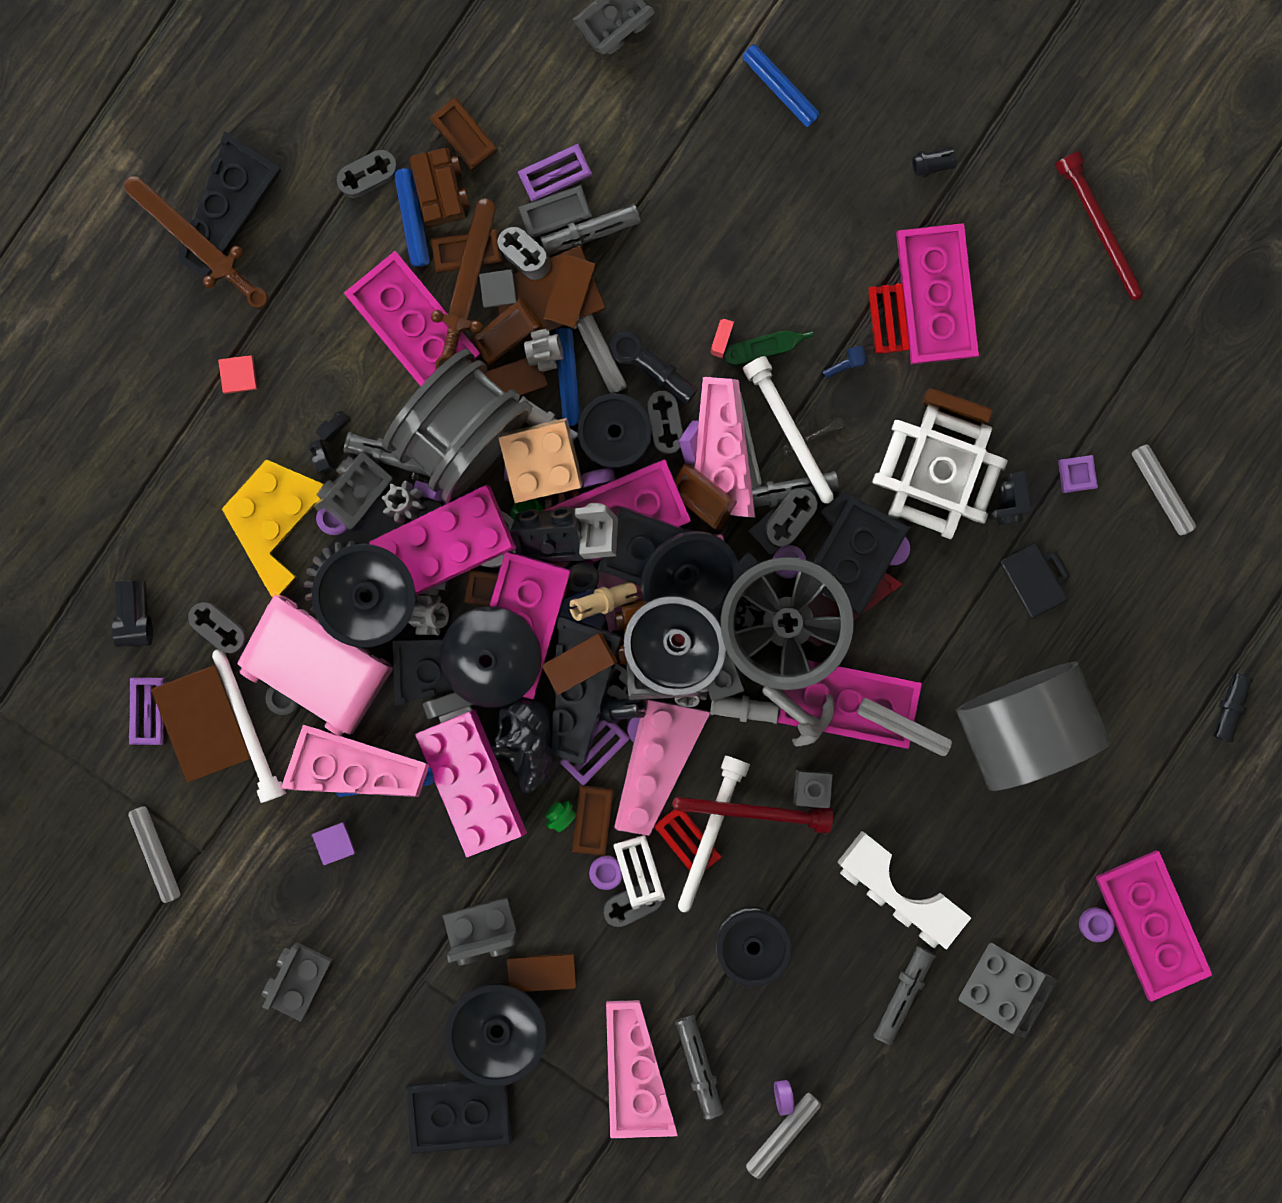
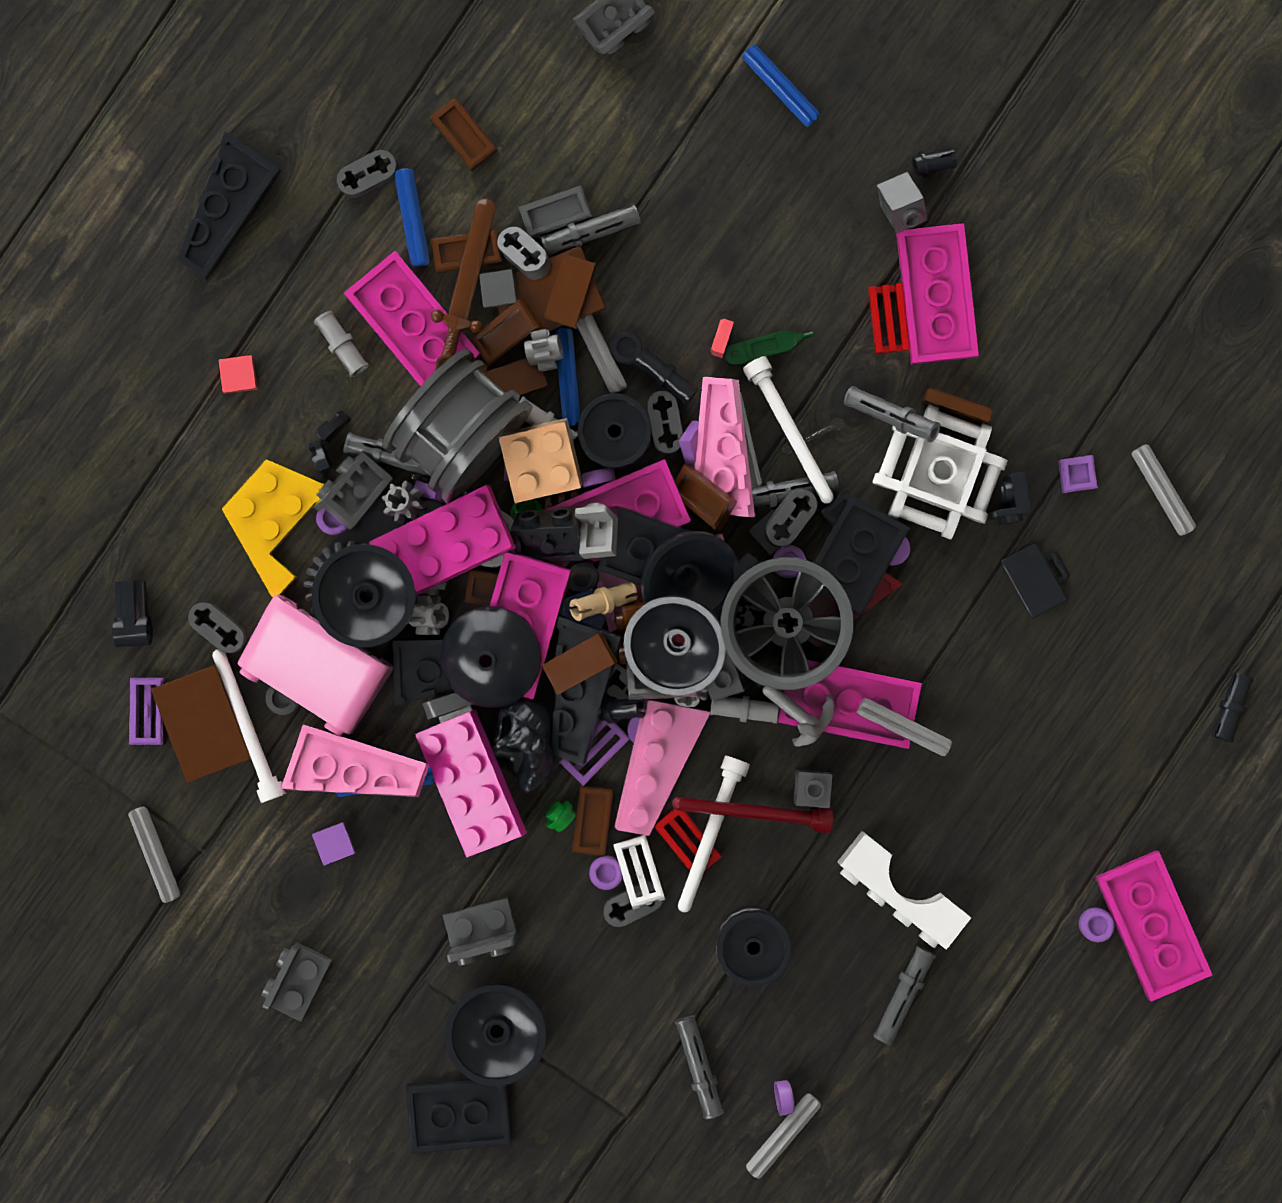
(197, 243): reddish brown sword -> none
(341, 343): none -> light grey pin
(438, 187): reddish brown brick -> none
(542, 972): reddish brown tile -> none
(560, 185): medium lavender tile -> none
(635, 1084): bright pink wing -> none
(856, 358): dark blue hand -> none
(902, 202): none -> dark grey brick
(923, 427): none -> dark grey pin
(1007, 990): dark grey bracket -> none
(1033, 727): dark grey wheel -> none
(1072, 169): dark red piece -> none

